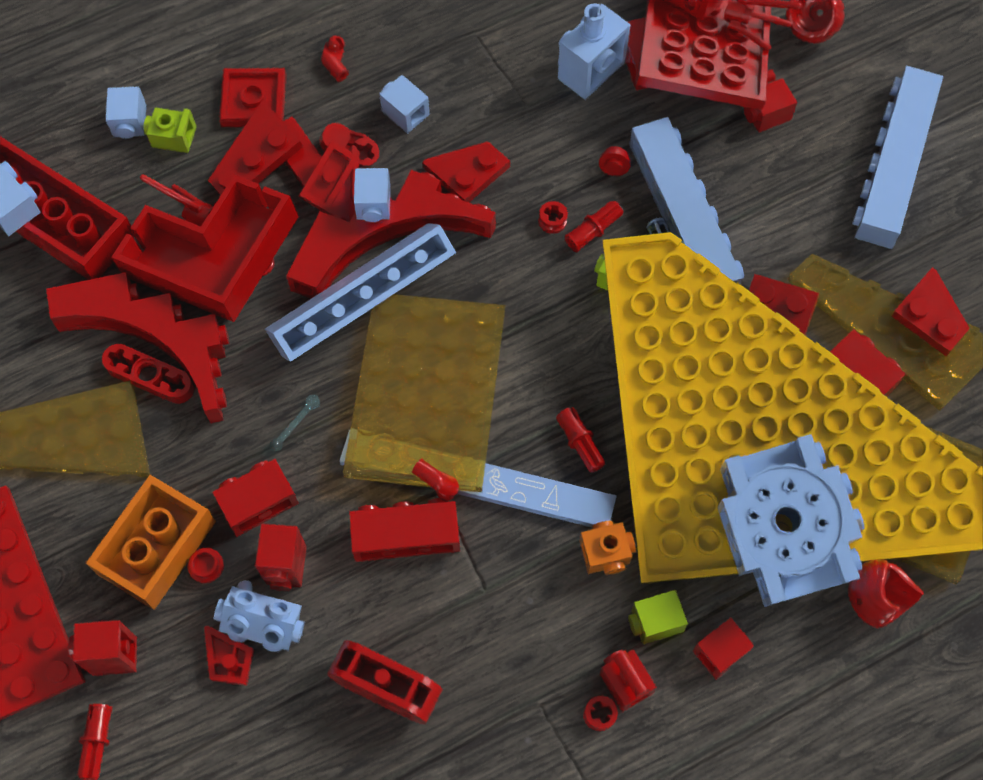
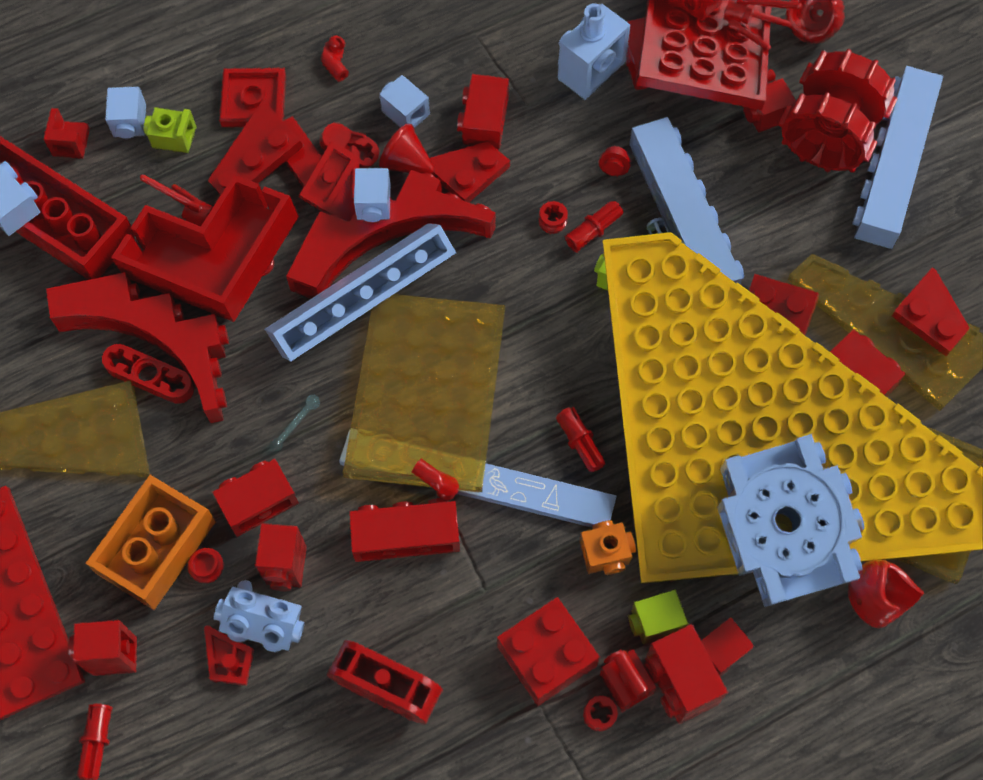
(65, 137): none -> red panel
(405, 152): none -> red hat
(485, 110): none -> red brick
(547, 651): none -> red brick
(684, 675): none -> red brick
(838, 111): none -> red piece

